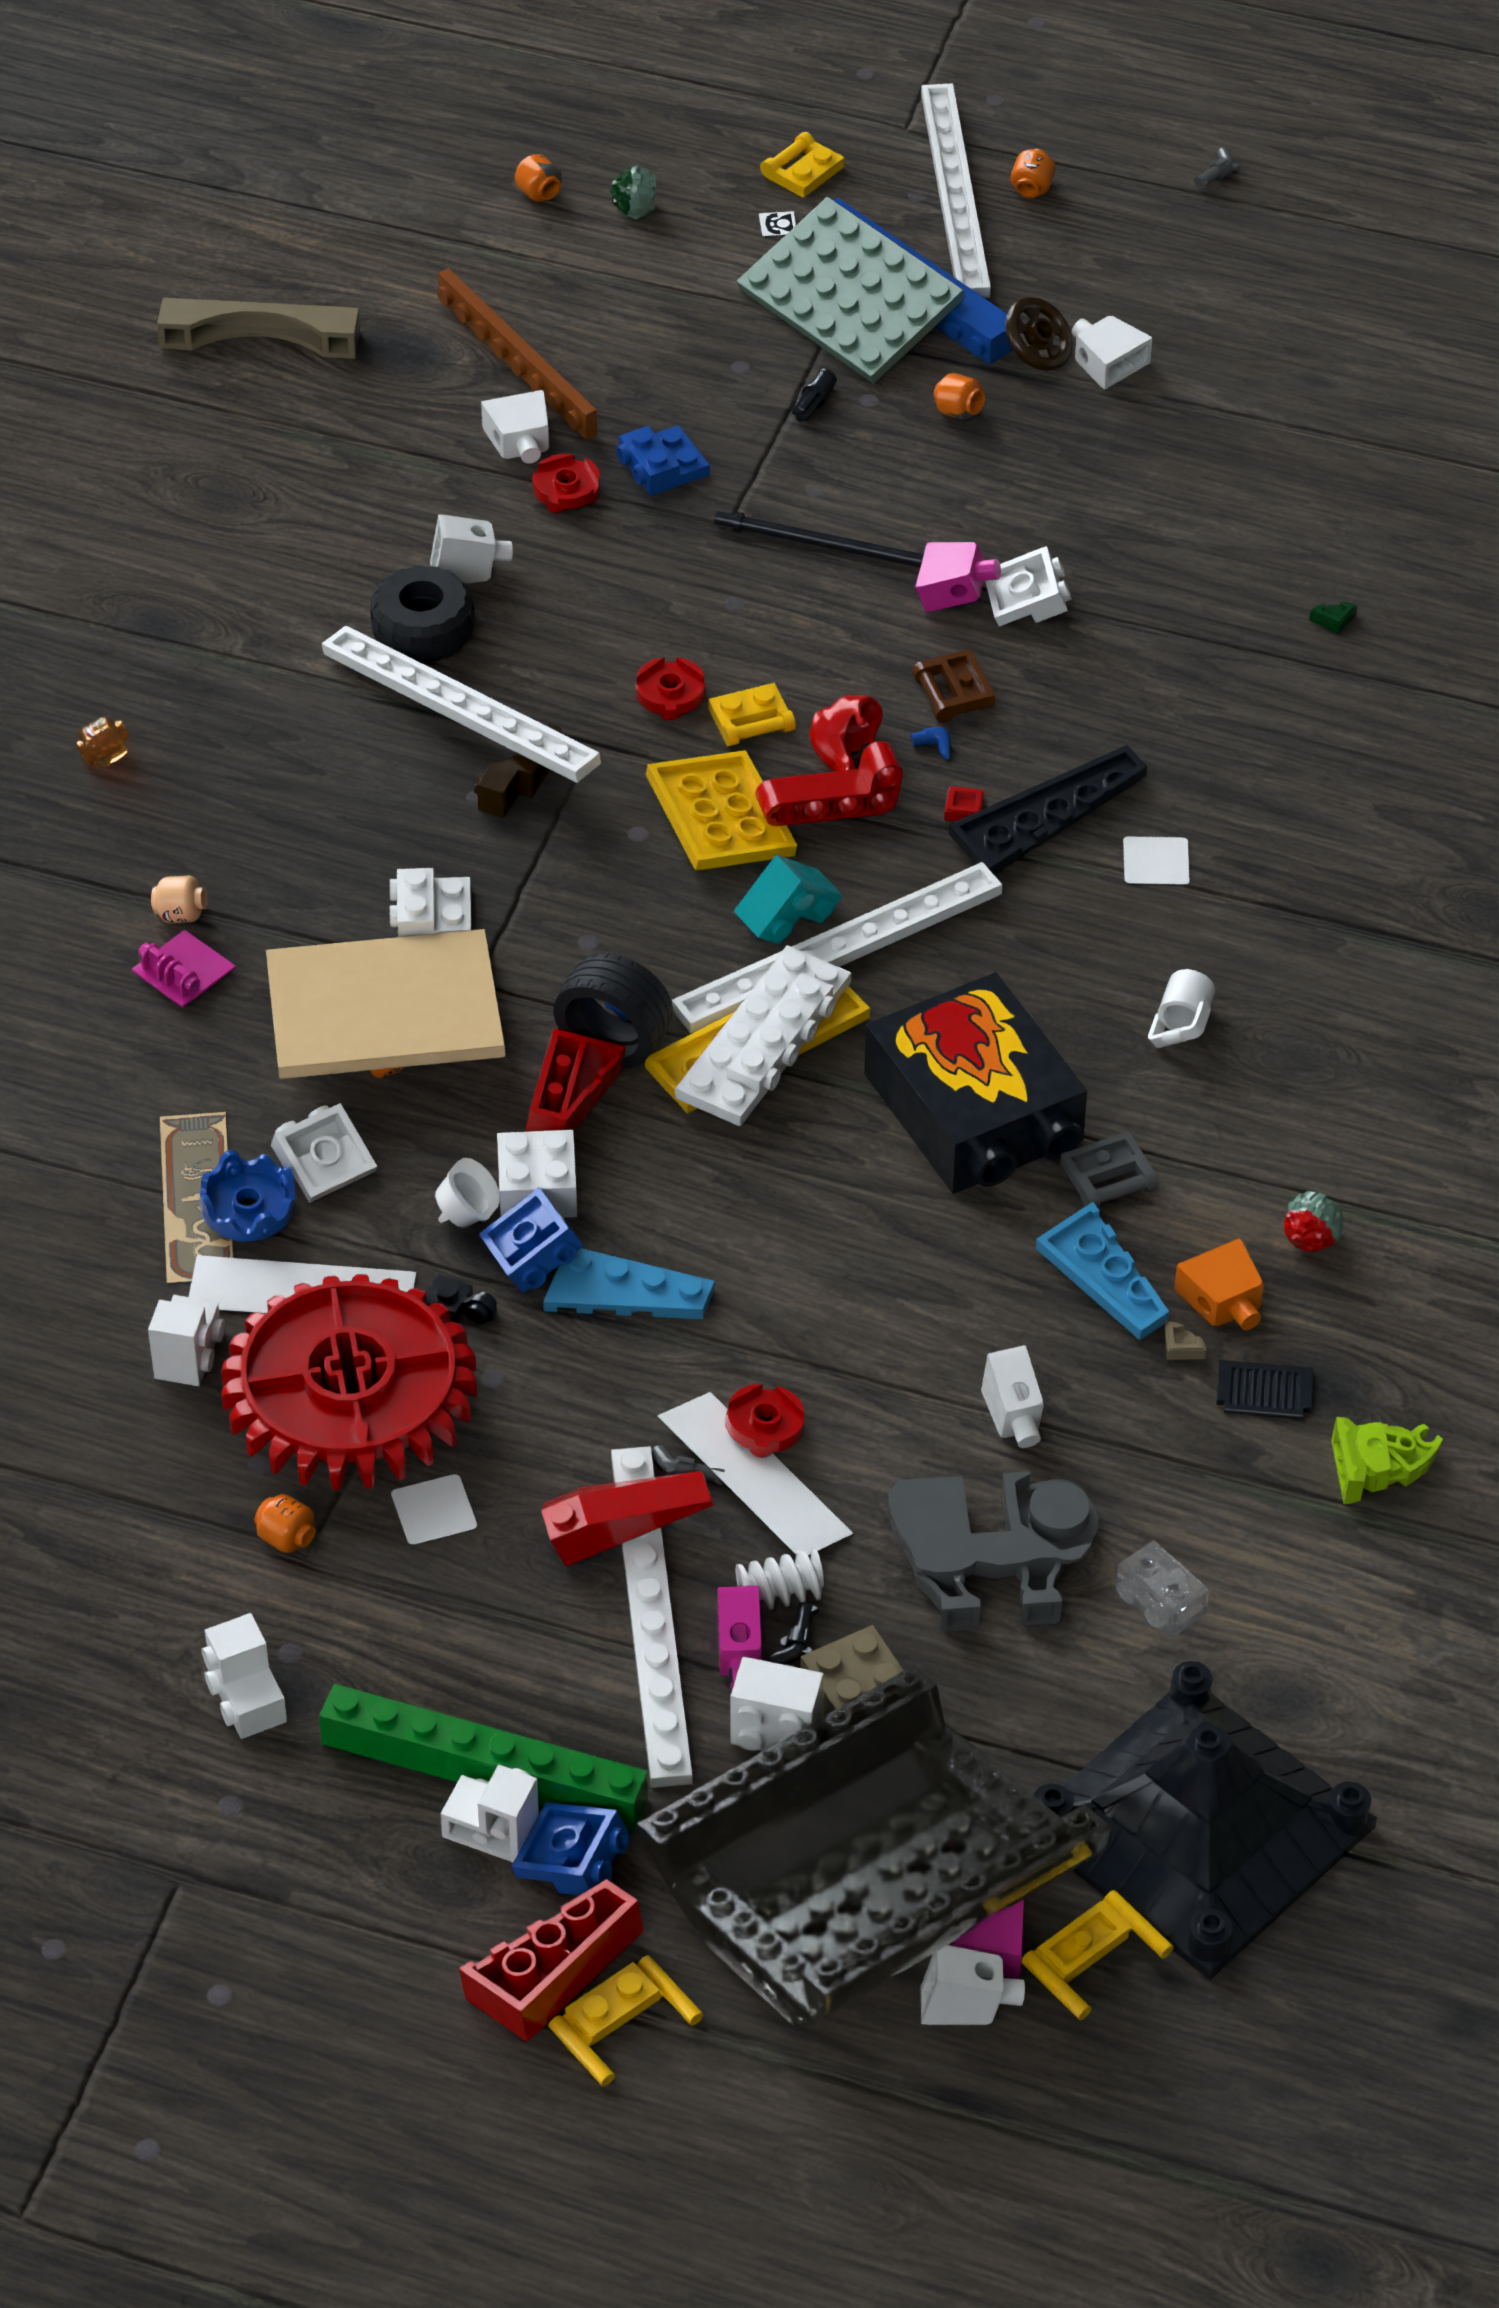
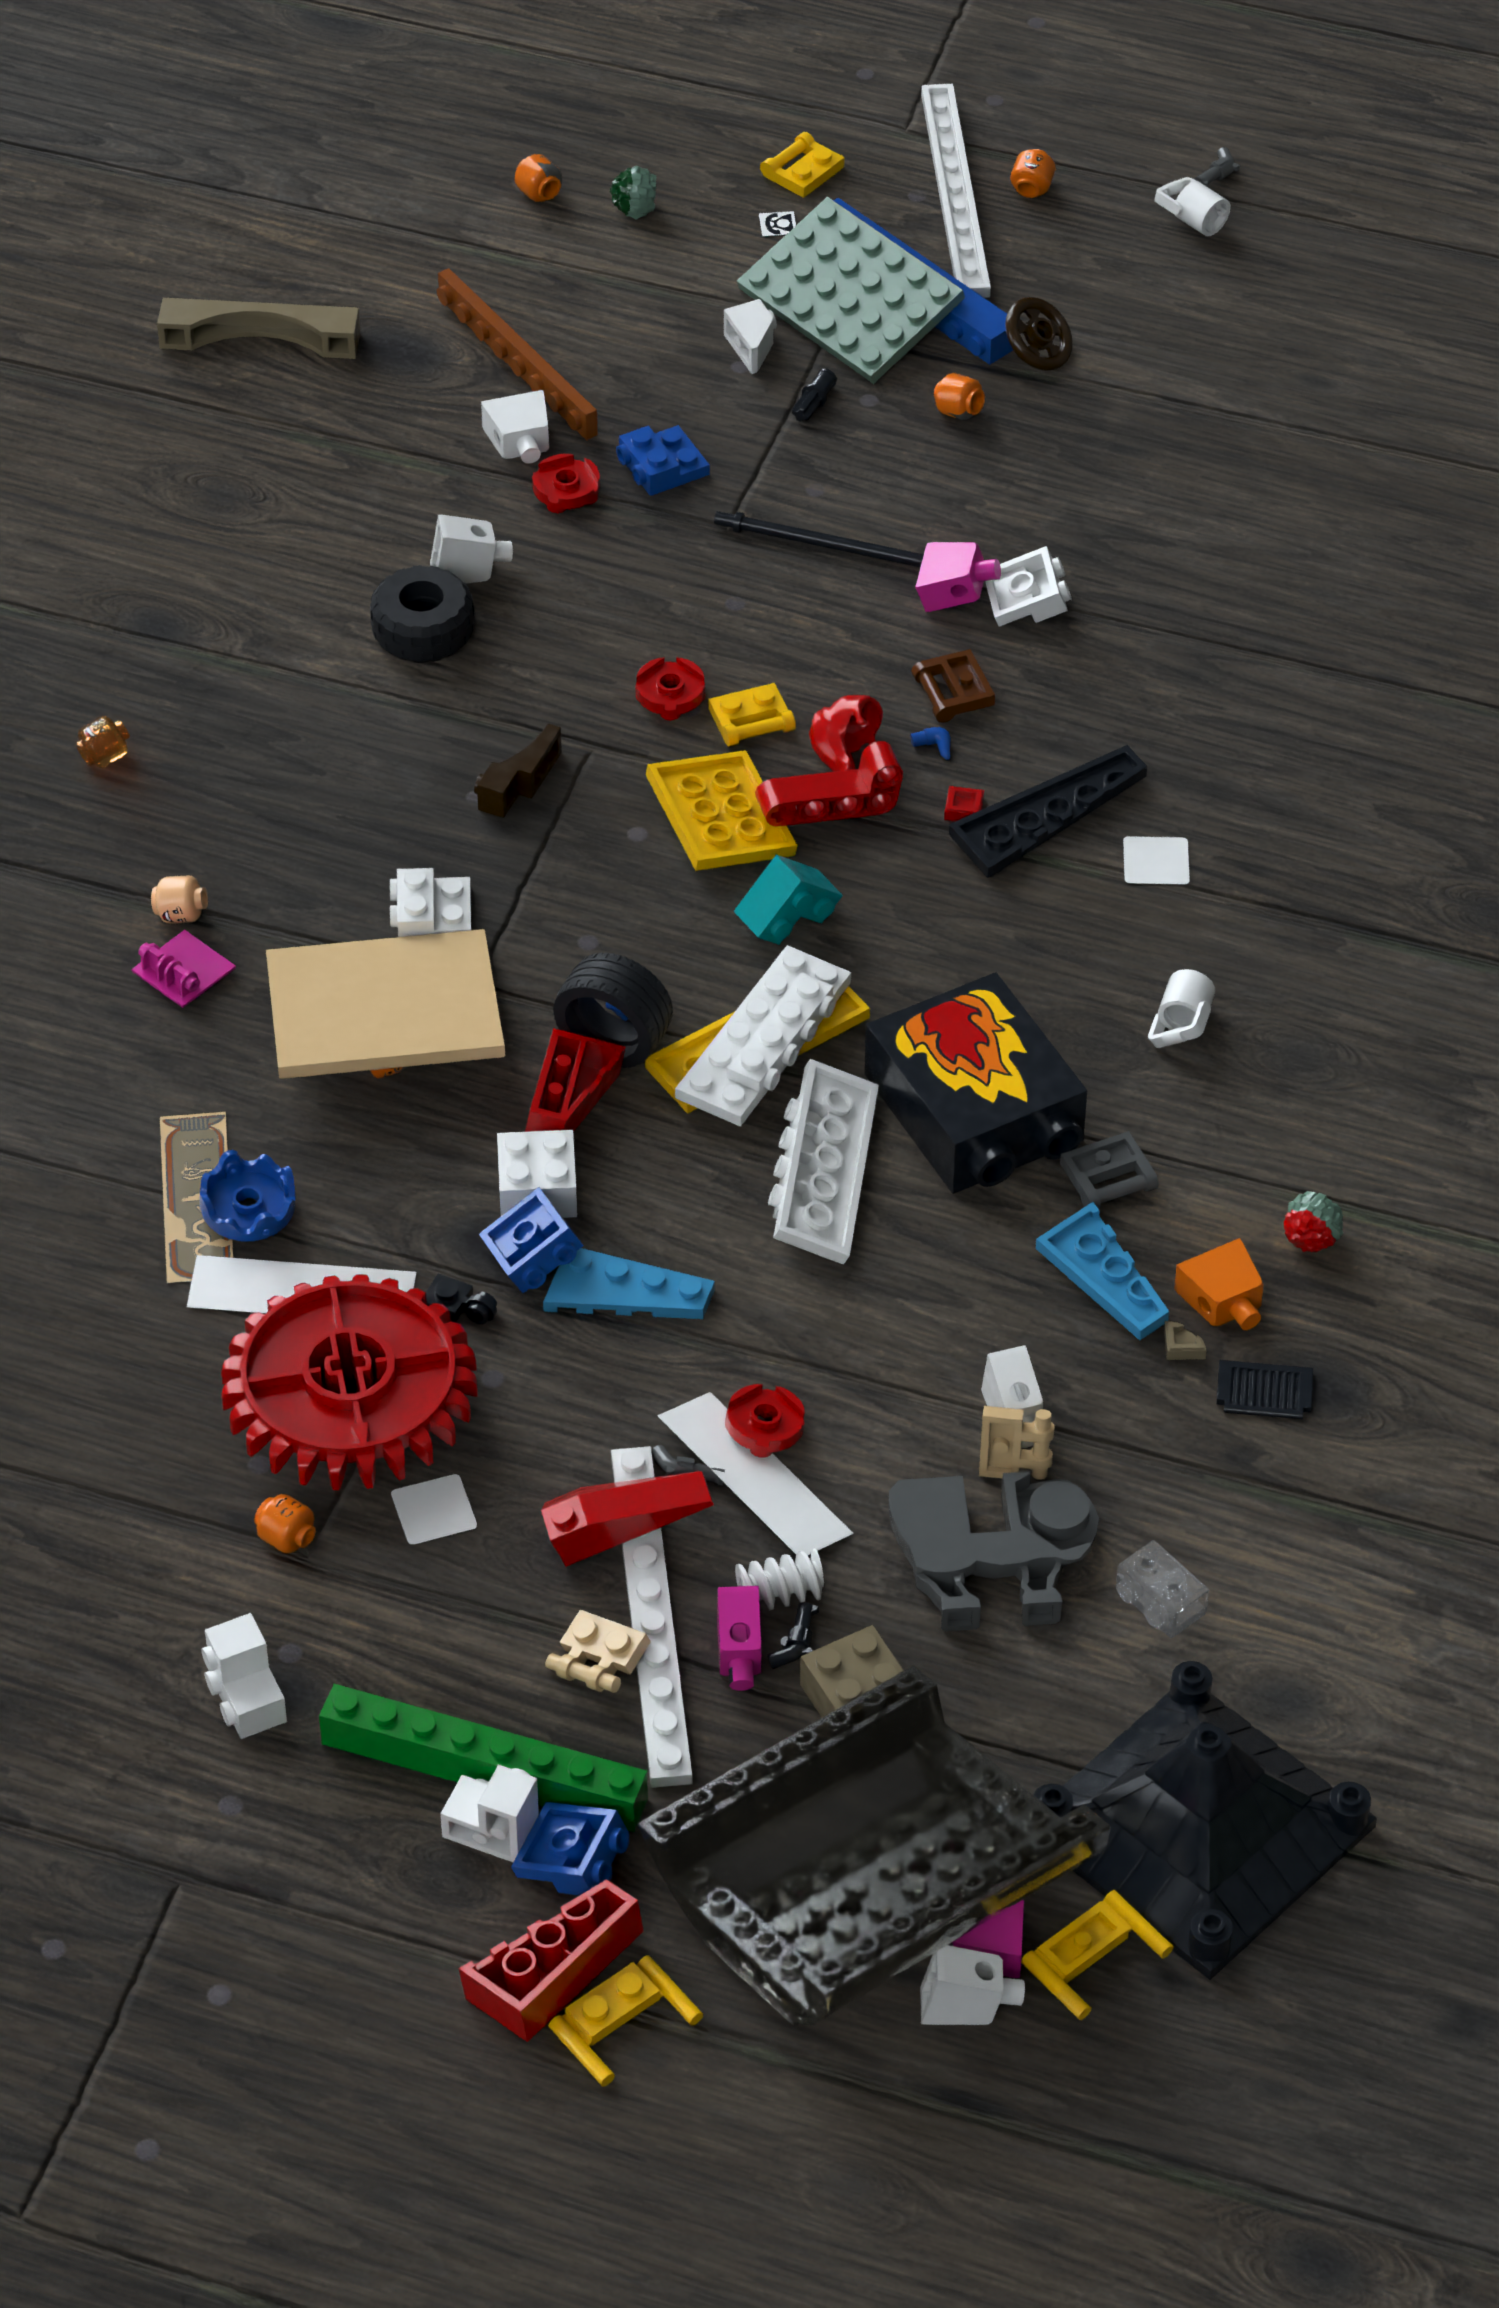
(184, 1339): white brick -> none
(323, 1151): white plate -> none
(462, 704): white plate -> none
(467, 1194): white piece -> none
(600, 1641): none -> tan plate
(750, 332): none -> white slope
(772, 1703): white brick -> none
(823, 1161): none -> white plate
(847, 941): white plate -> none
(1002, 1442): none -> tan plate
(1110, 349): white torso -> none
(1195, 205): none -> white piece
(1333, 616): dark green tile -> none
(1379, 1455): lime piece -> none

